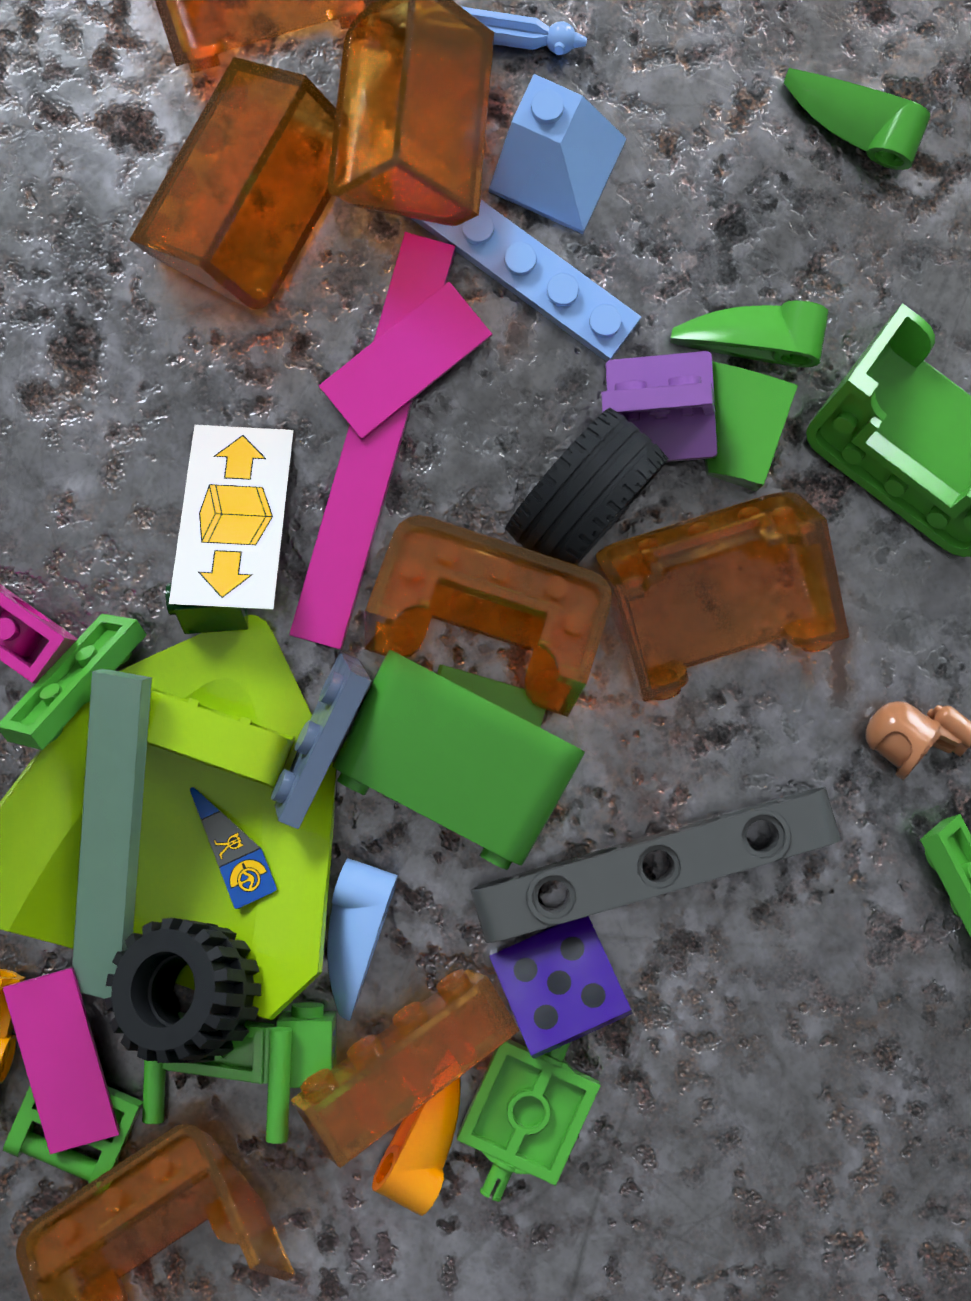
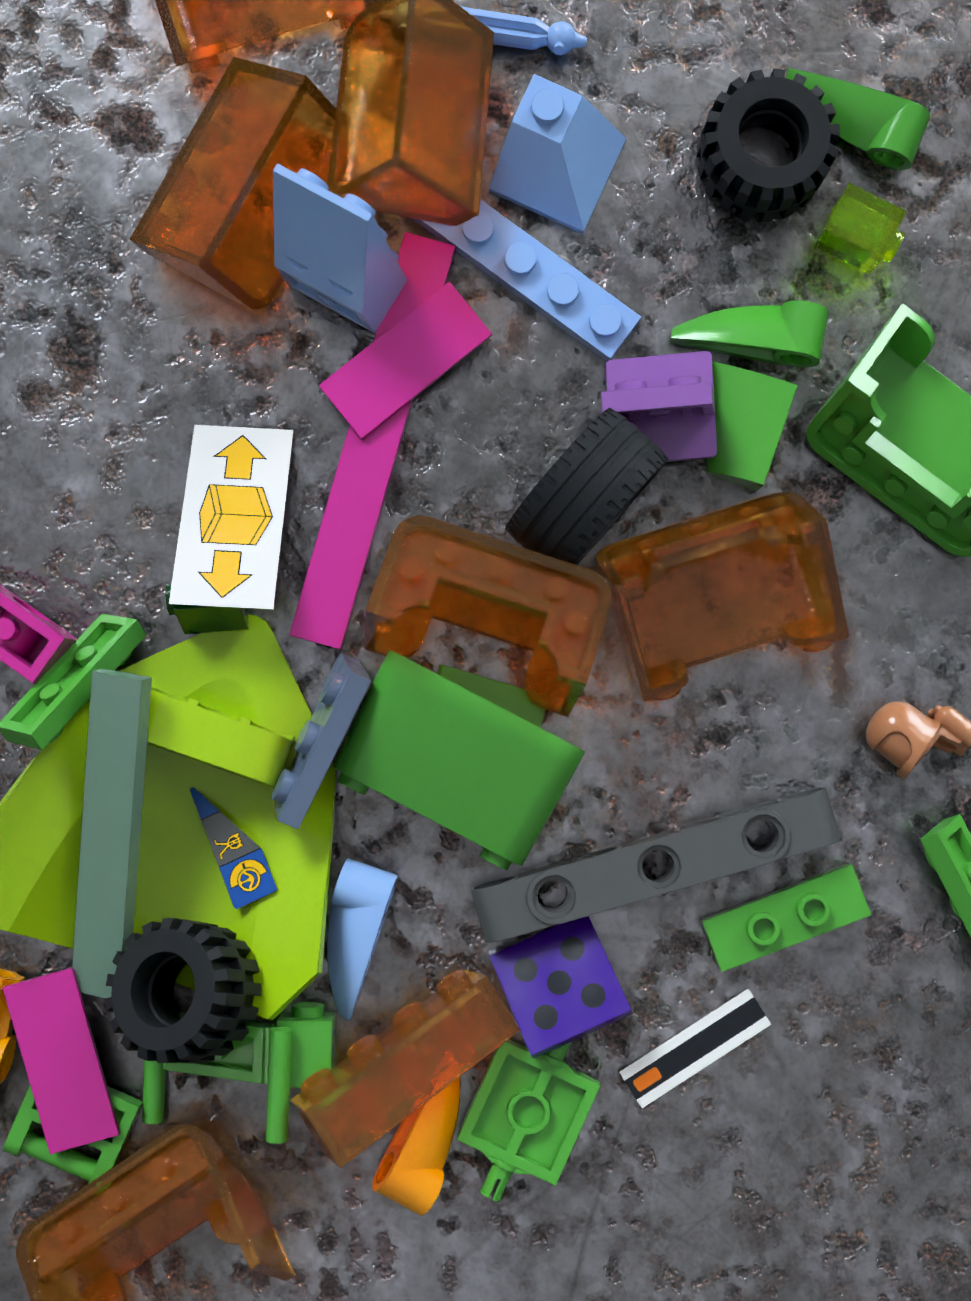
(333, 248): none -> light blue slope
(695, 1048): none -> sticker
(779, 106): none -> black tyre
(785, 917): none -> bright green plate
(862, 229): none -> clear neon green brick

